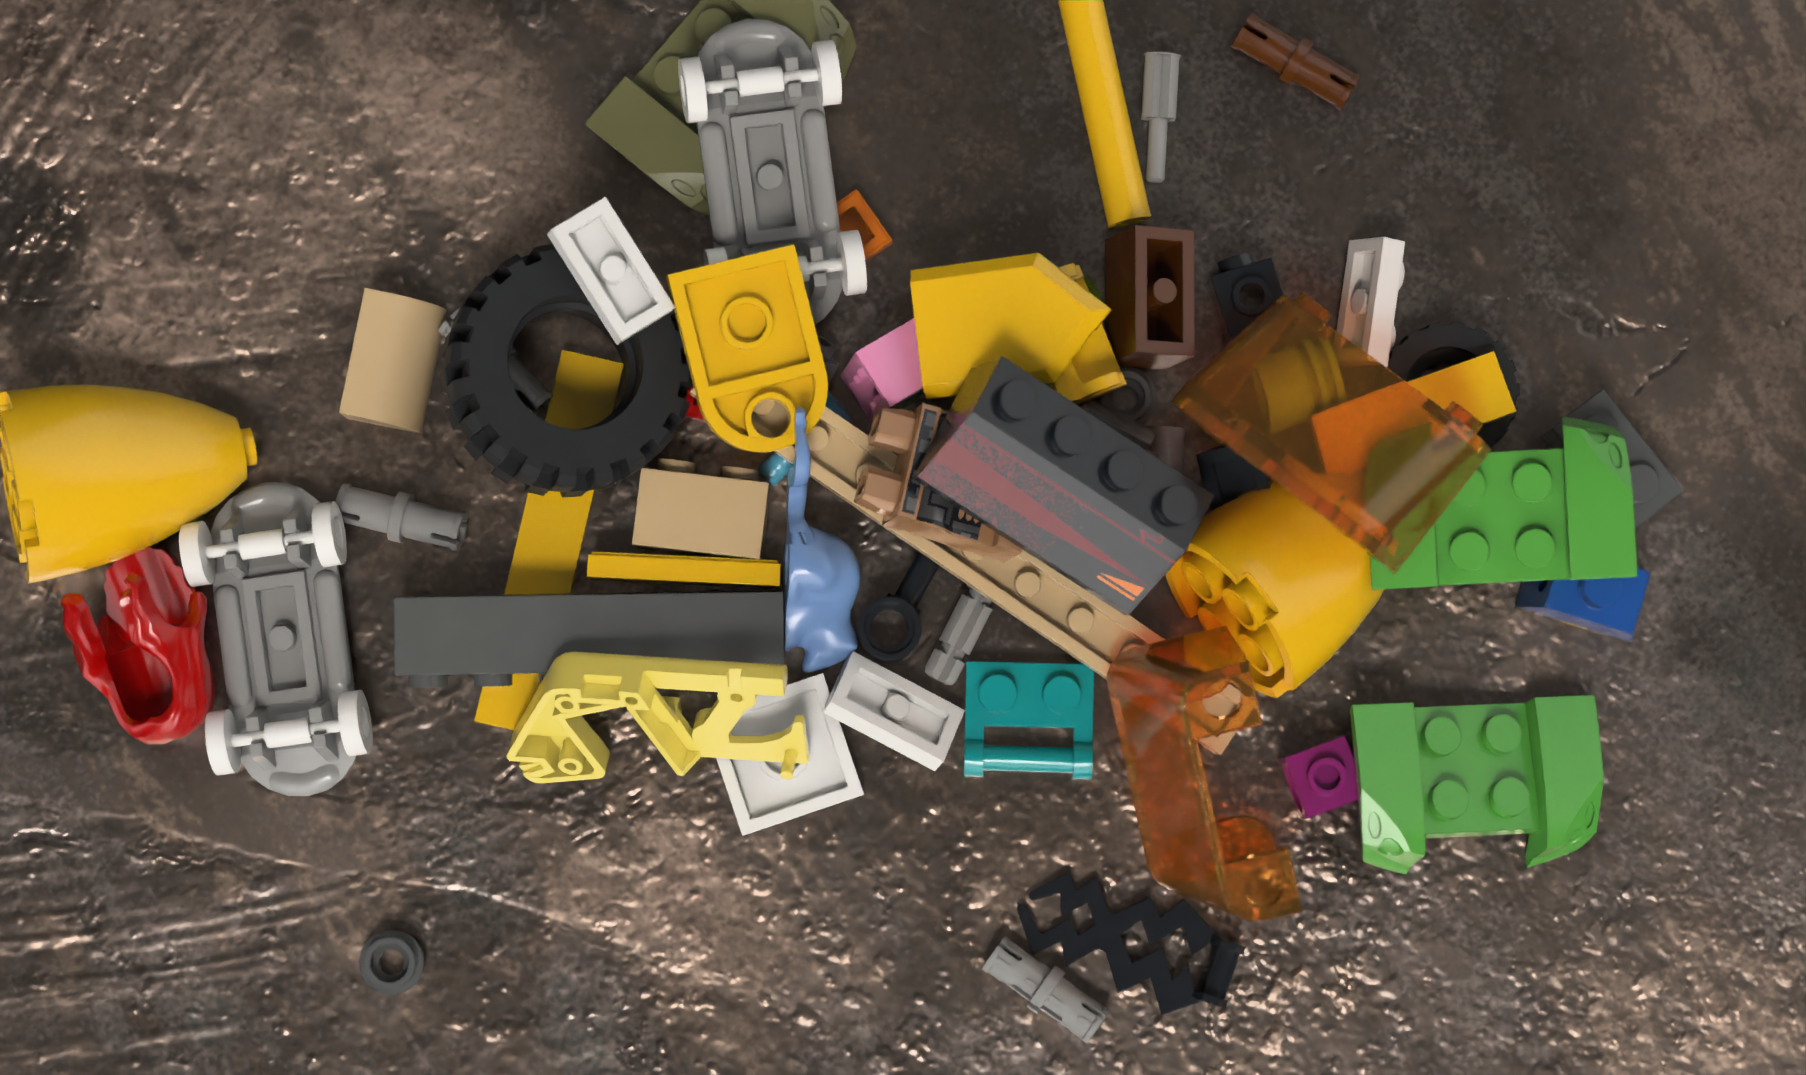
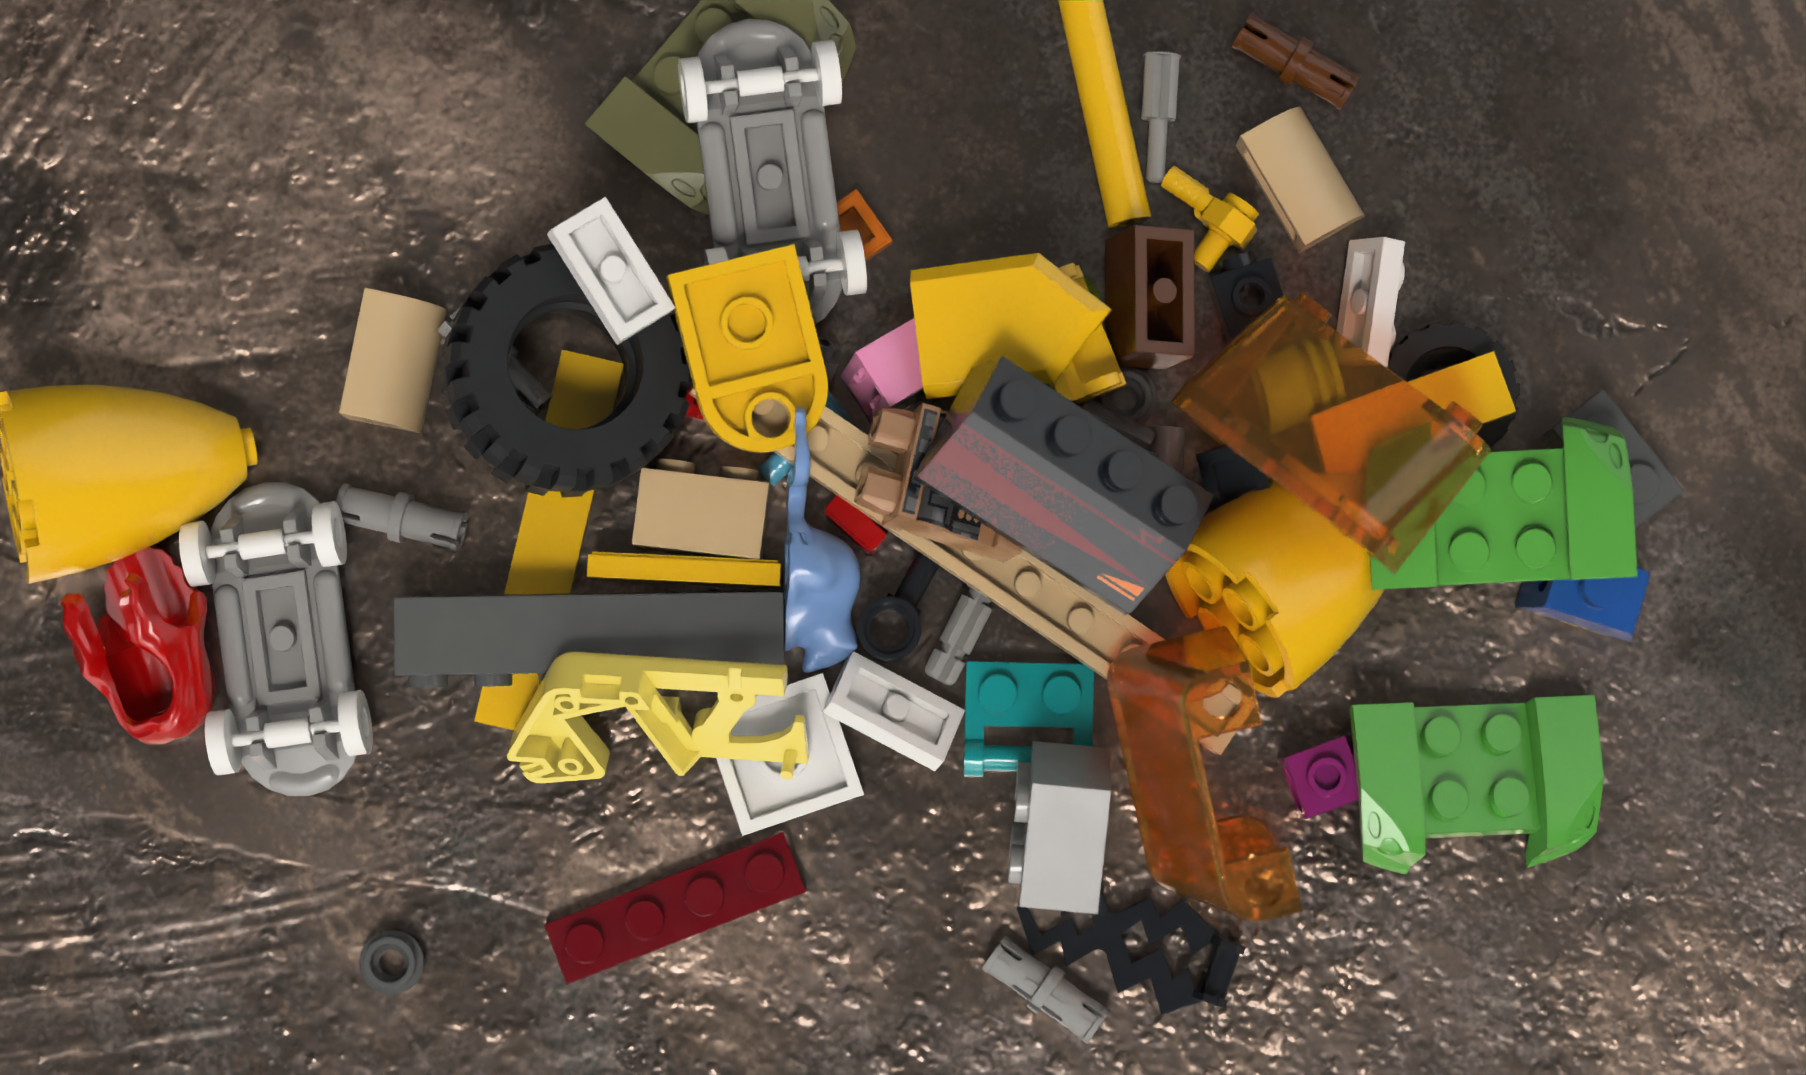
(675, 908): none -> dark red plate
(855, 525): none -> red tile
(1064, 827): none -> brick
(1228, 220): none -> yellow piece
(1298, 178): none -> tan brick

